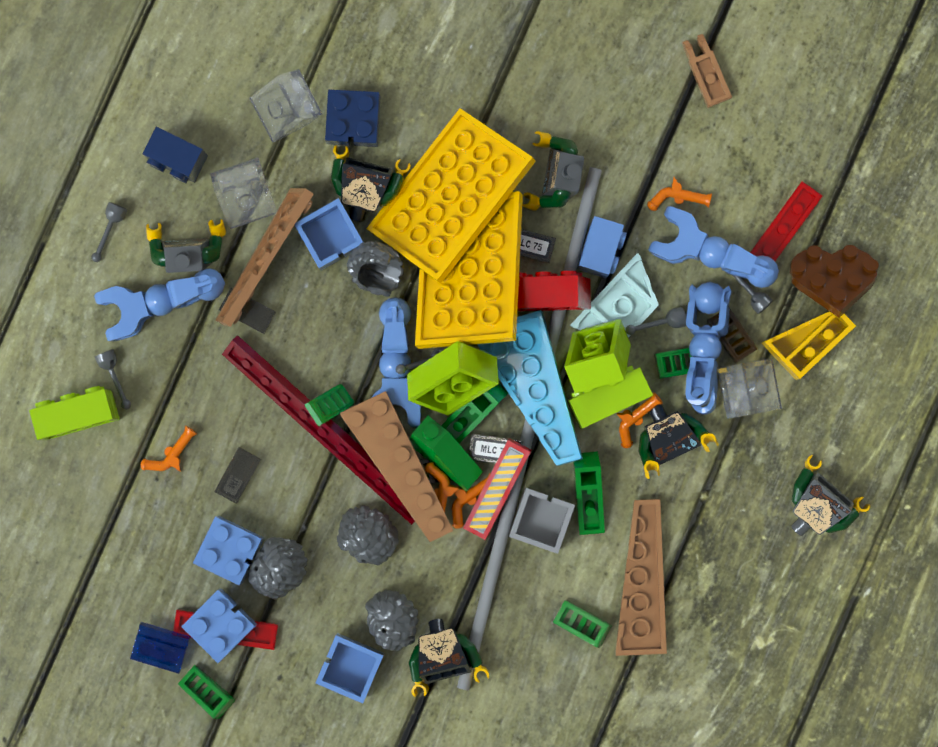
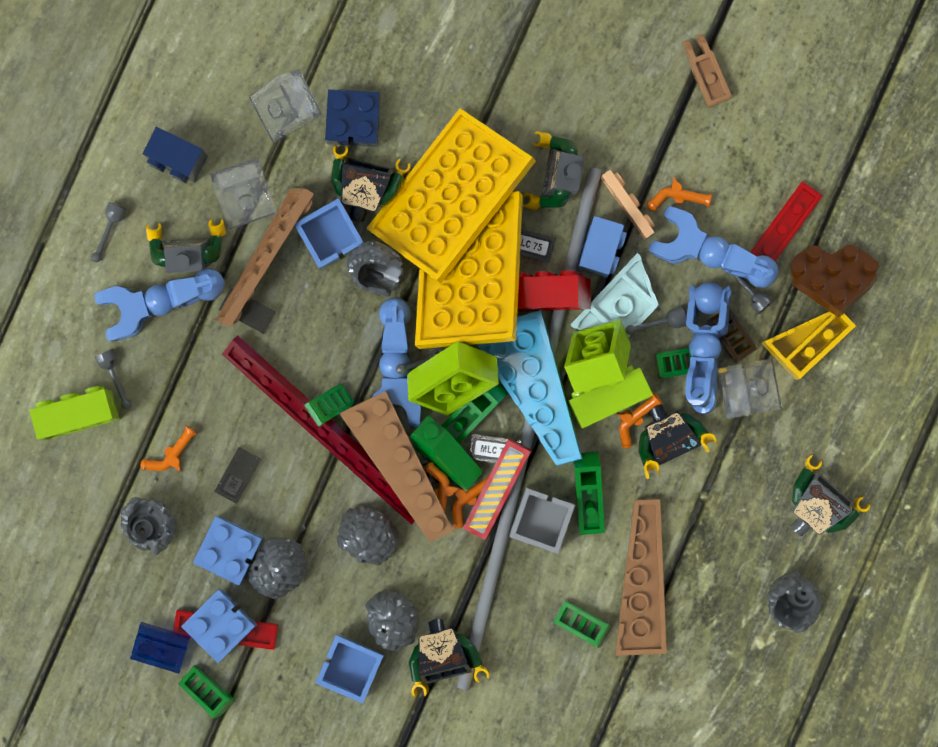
(153, 519): none -> dark grey hair
(628, 204): none -> light nougat plate
(794, 602): none -> dark grey hair

